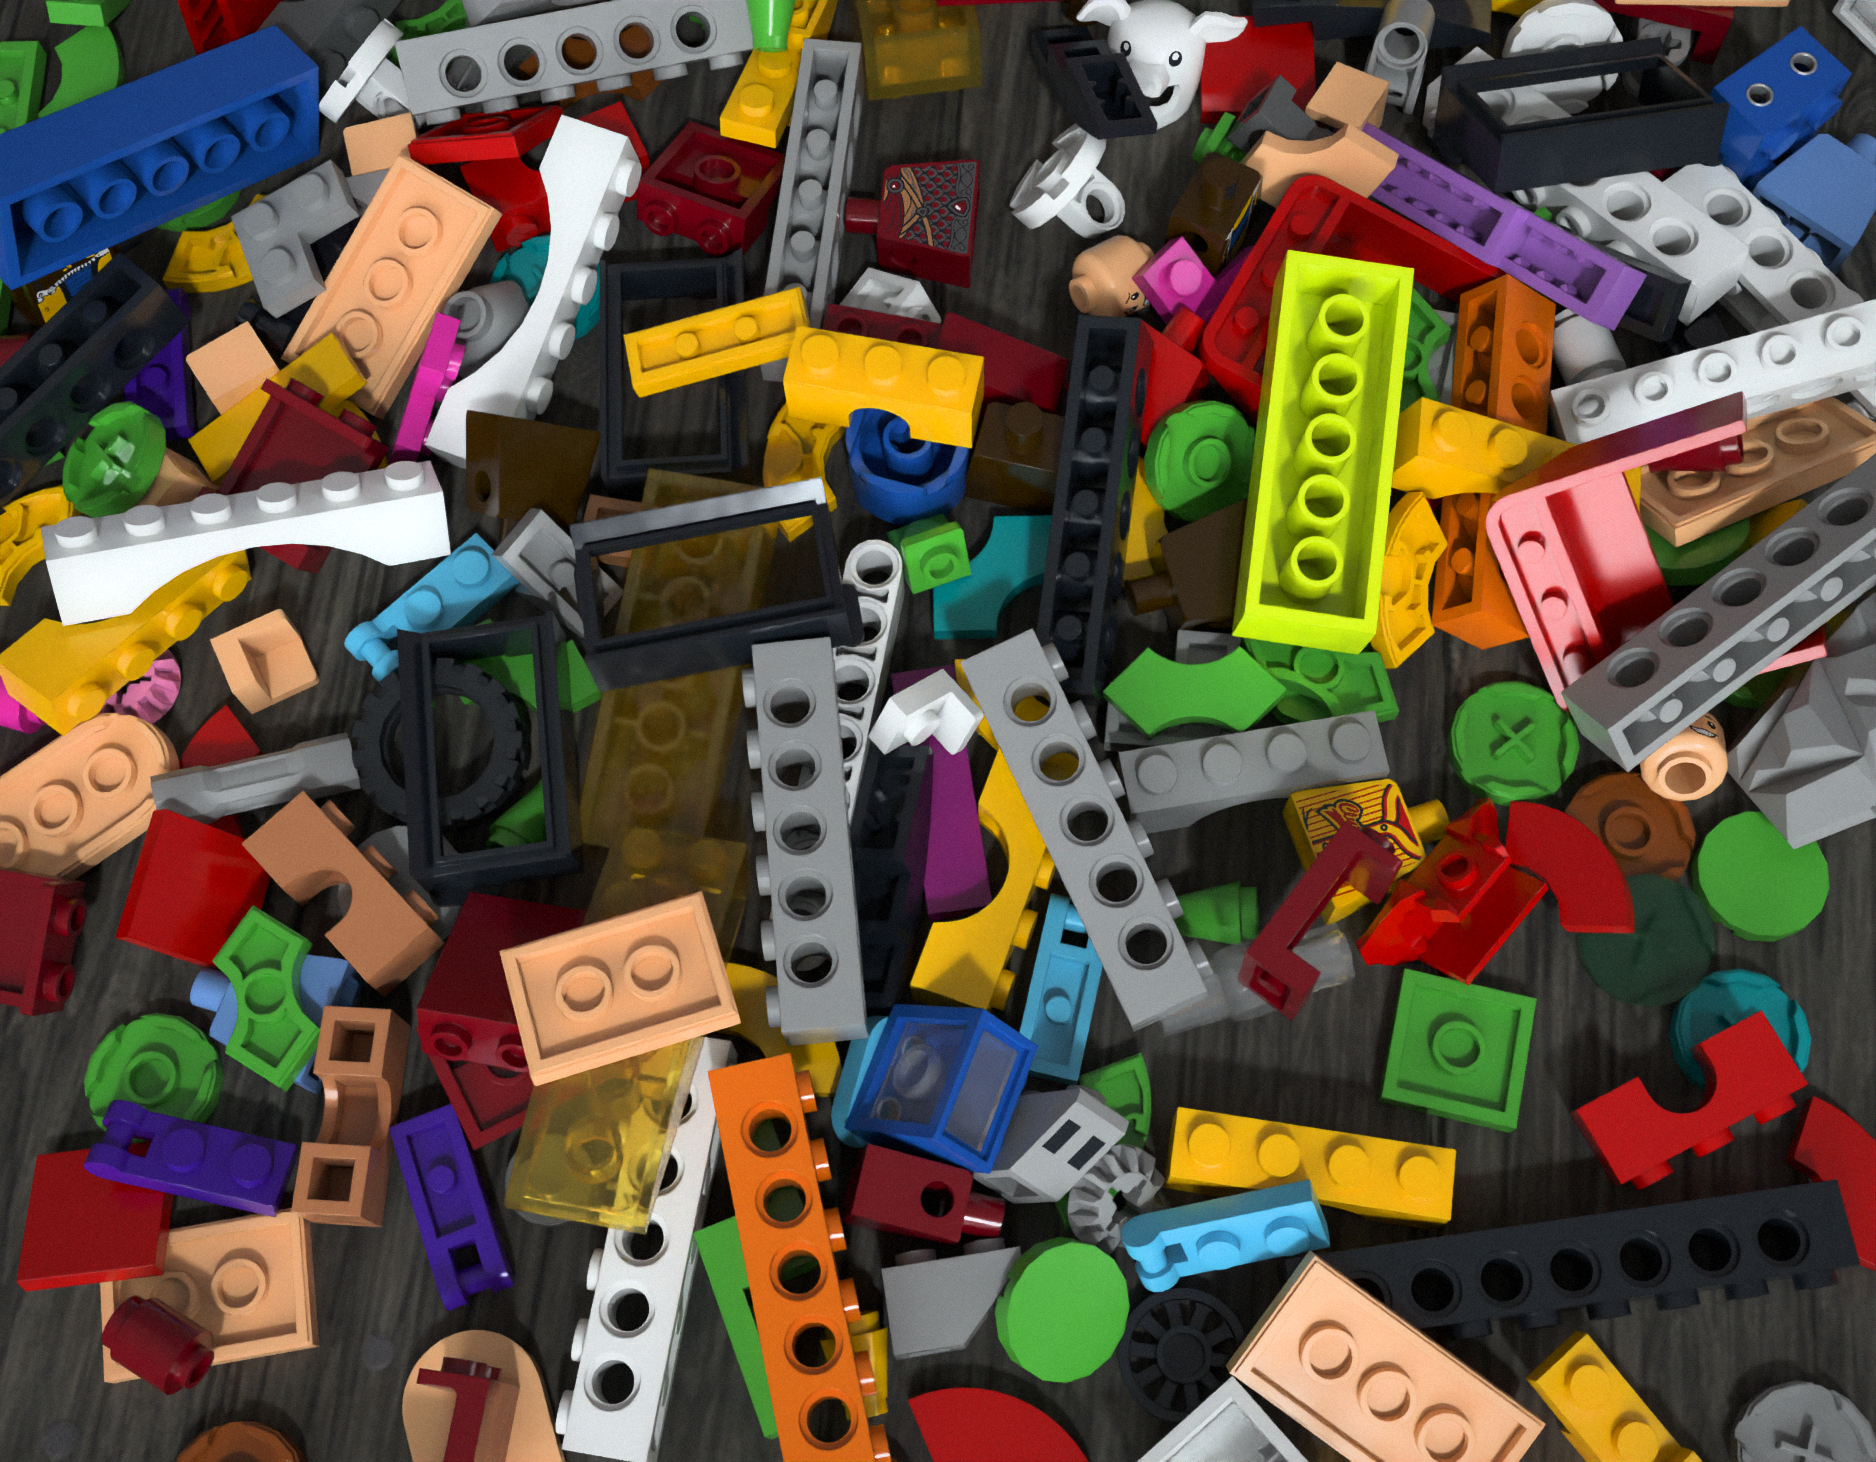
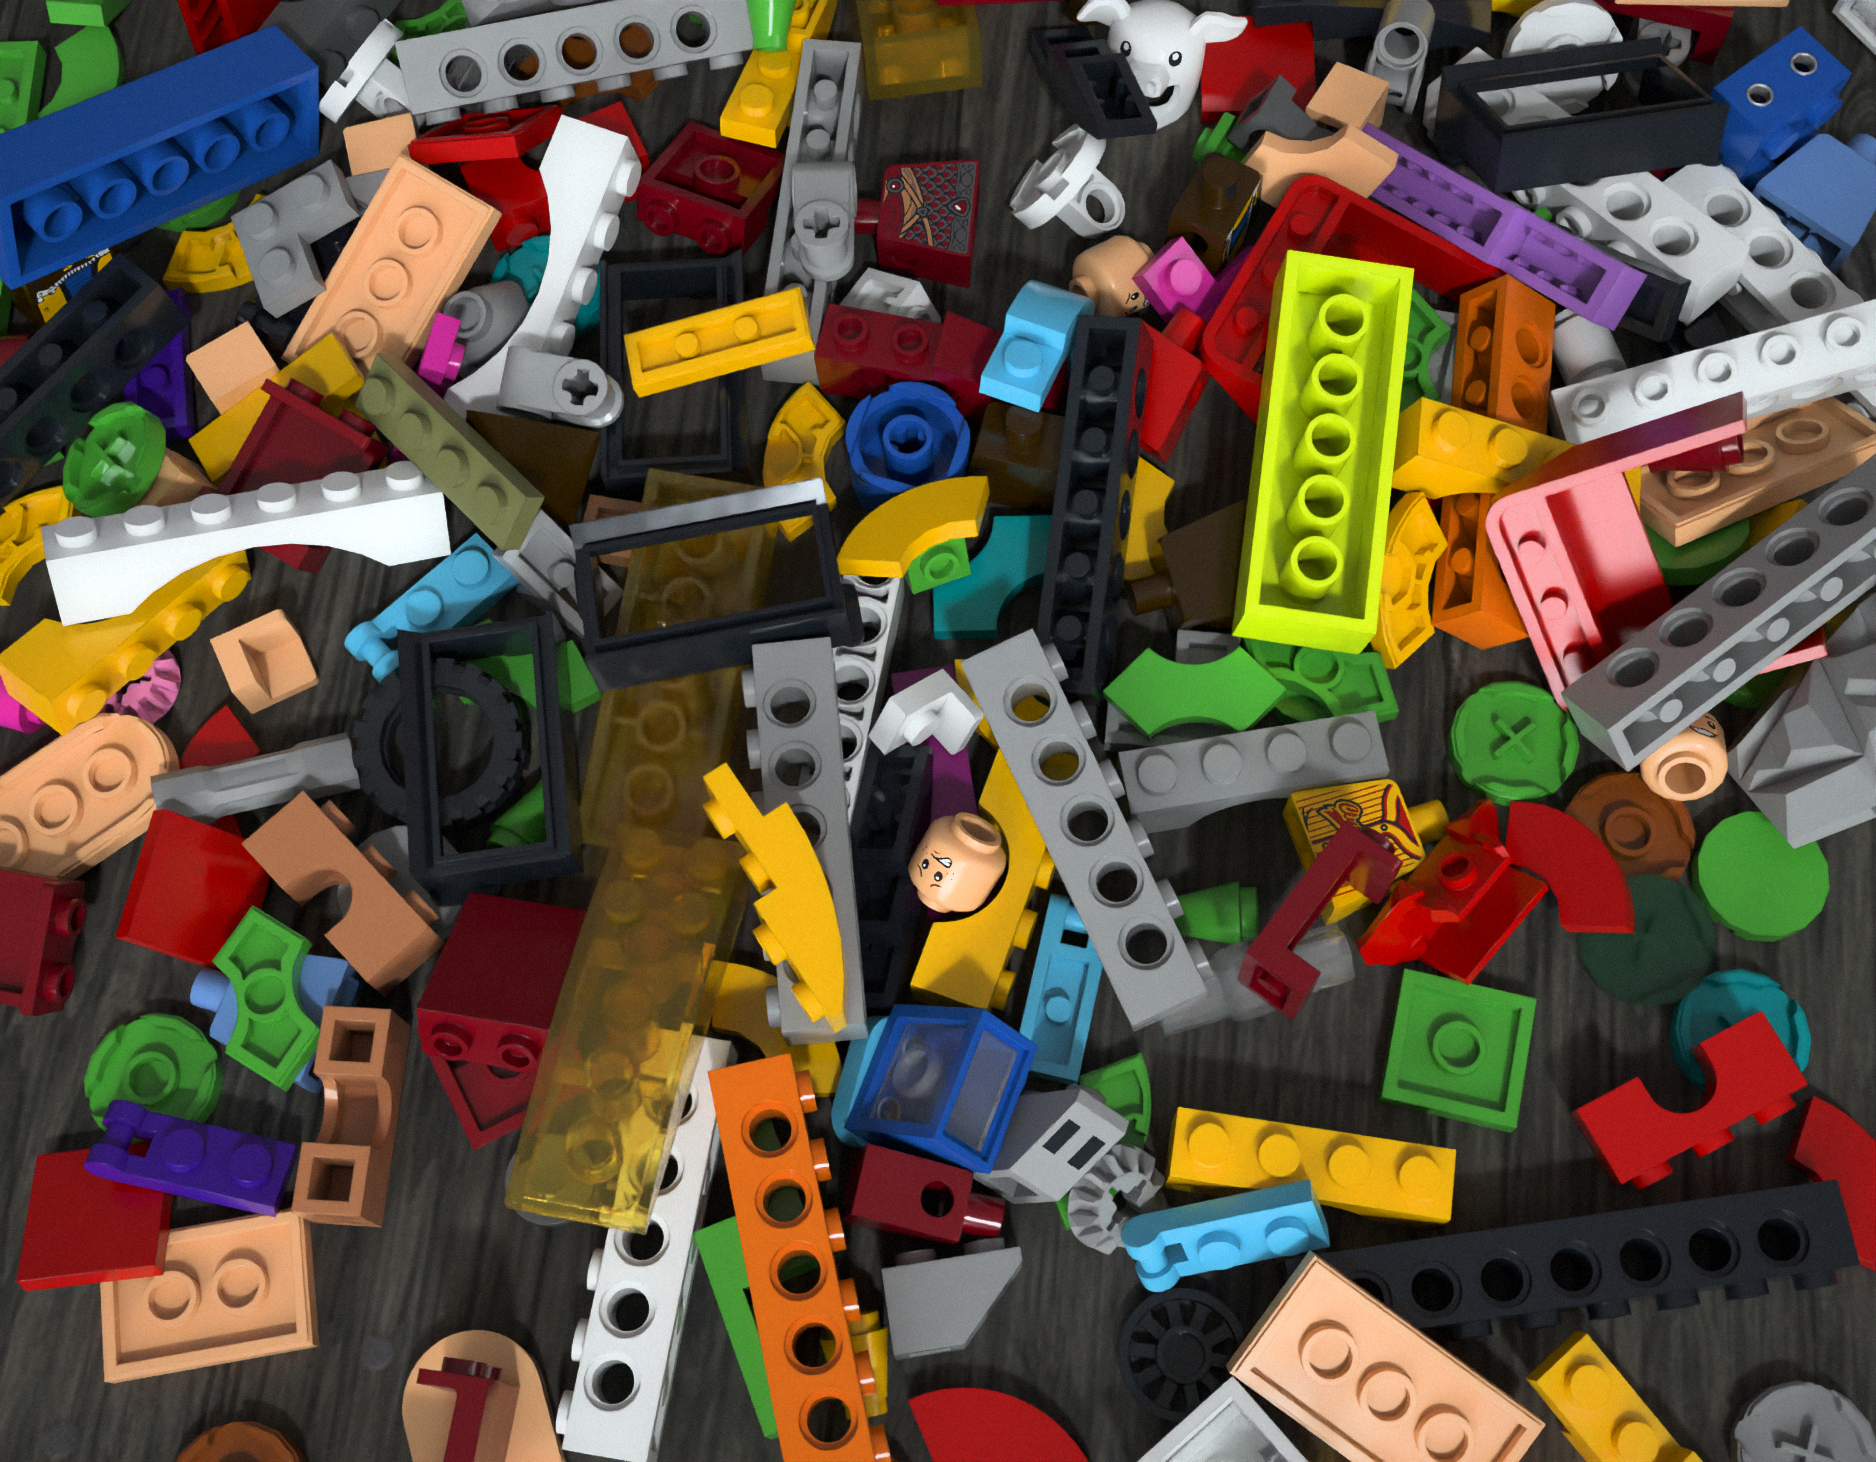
(158, 1344): dark red brick -> none
(449, 452): none -> olive plate
(450, 1205): dark purple plate -> none
(550, 386): none -> light grey piece
(618, 988): light nougat tile -> none
(799, 912): none -> yellow slope
(824, 217): none -> light grey piece
(911, 524): none -> yellow tile
(925, 386): yellow arch -> none
(957, 863): none -> light nougat head
(1034, 344): none -> medium azure arch
(1062, 1309): bright green tile -> none
(1199, 459): bright green tile -> none

